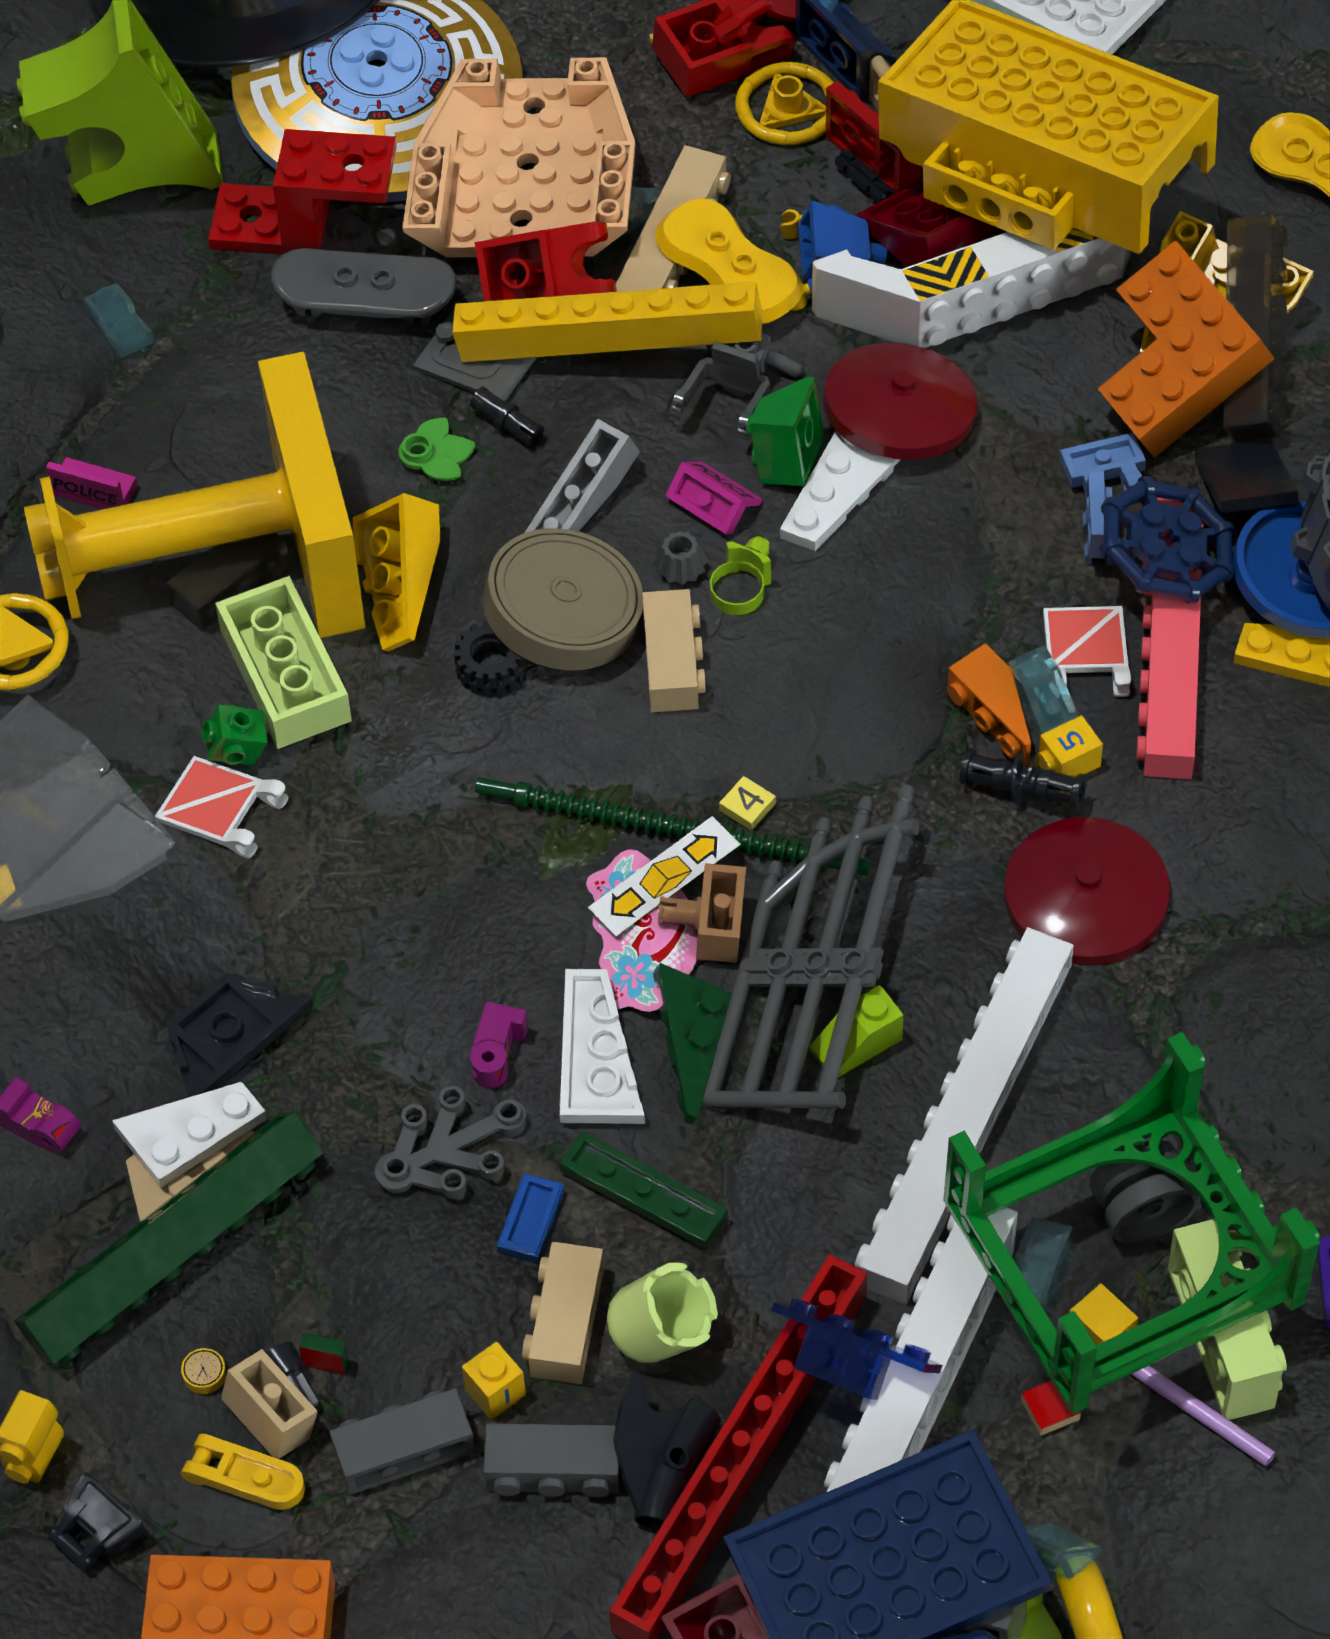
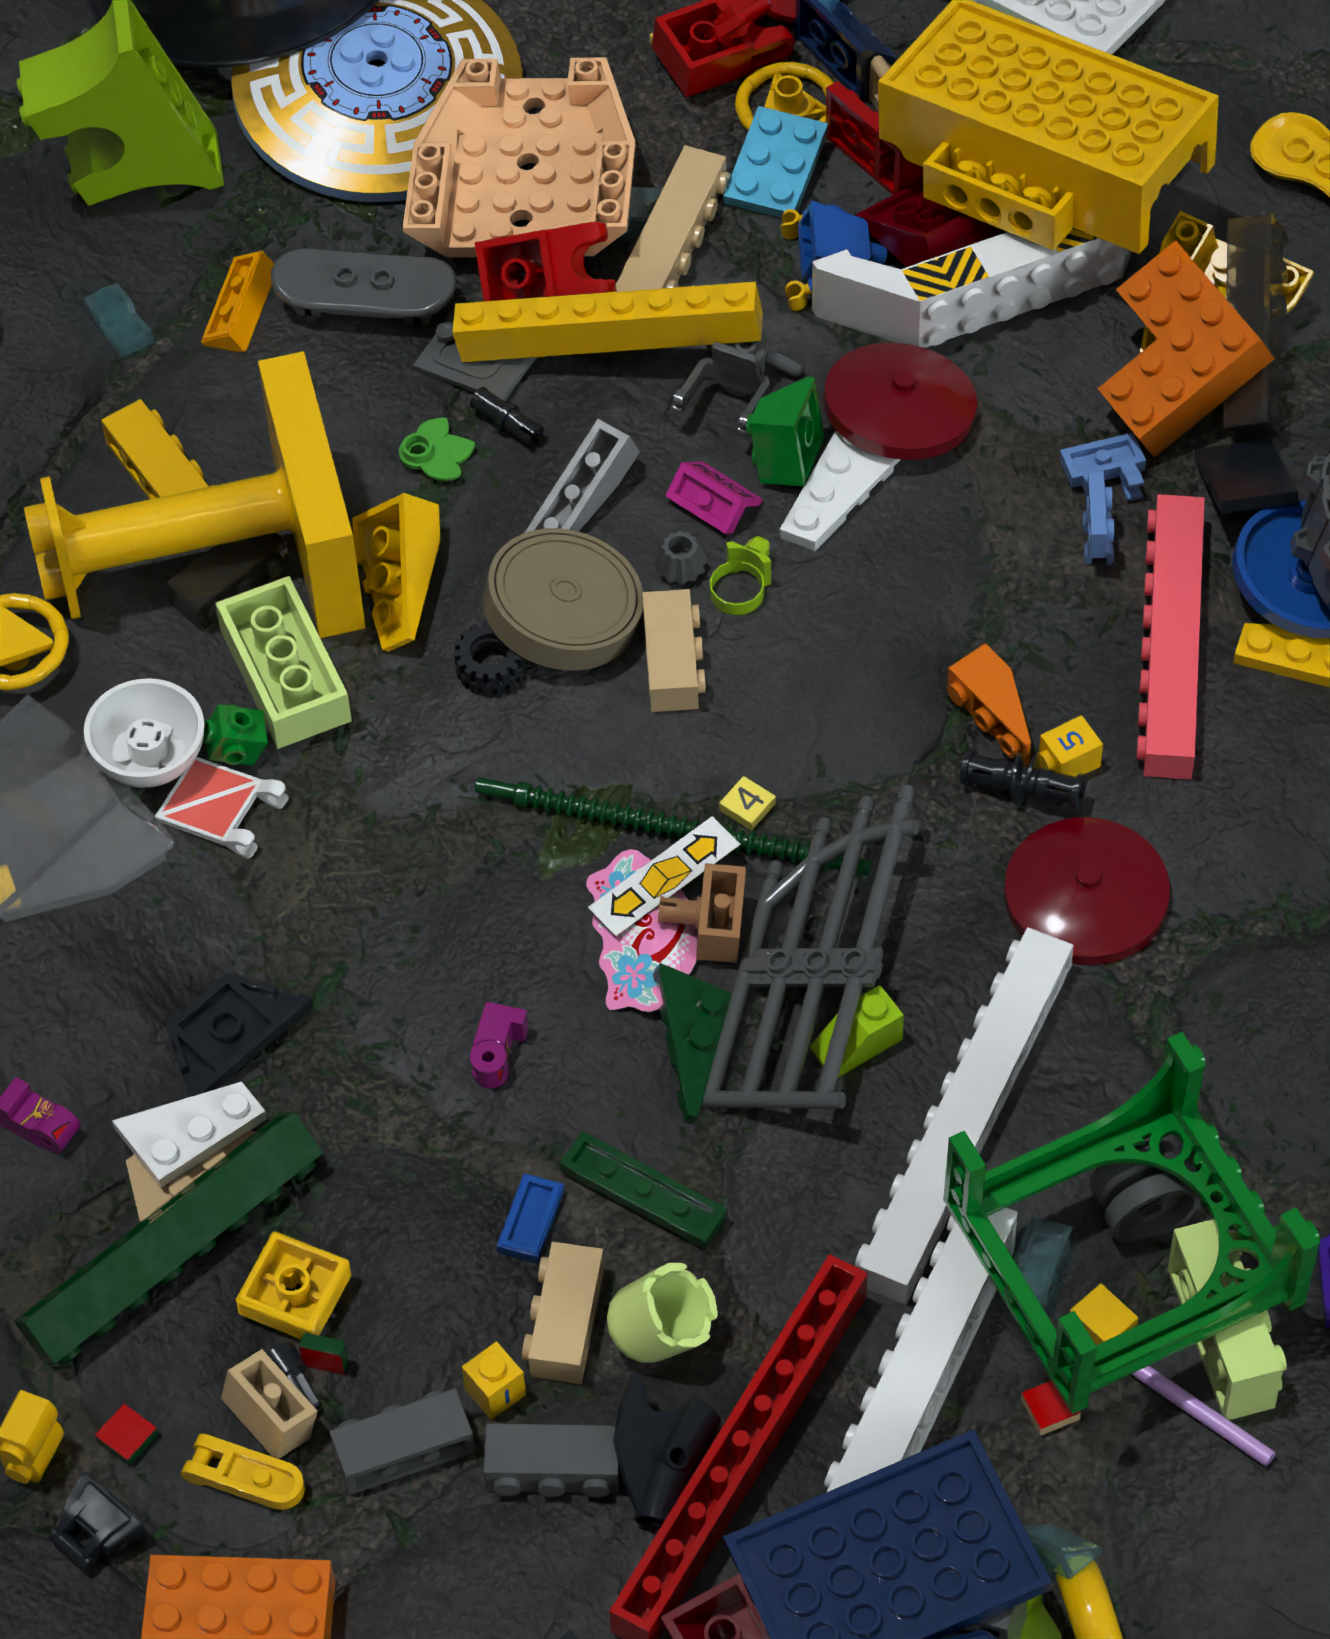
(90, 484): dark pink panel -> none
(126, 1434): none -> red tile
(144, 732): none -> white piece
(150, 453): none -> yellow brick
(203, 1371): tile -> none
(239, 303): none -> light orange slope
(284, 1265): none -> yellow brick
(305, 181): red bracket -> none
(447, 1148): dark grey plant -> none
(595, 1059): white wing -> none
(710, 242): yellow plate -> none
(775, 162): none -> medium azure plate
(849, 1356): clear blue bracket -> none
(863, 176): black axle -> none
(1043, 689): clear light blue slope -> none
(1089, 642): coral flag -> none
(1178, 525): dark blue plate -> none

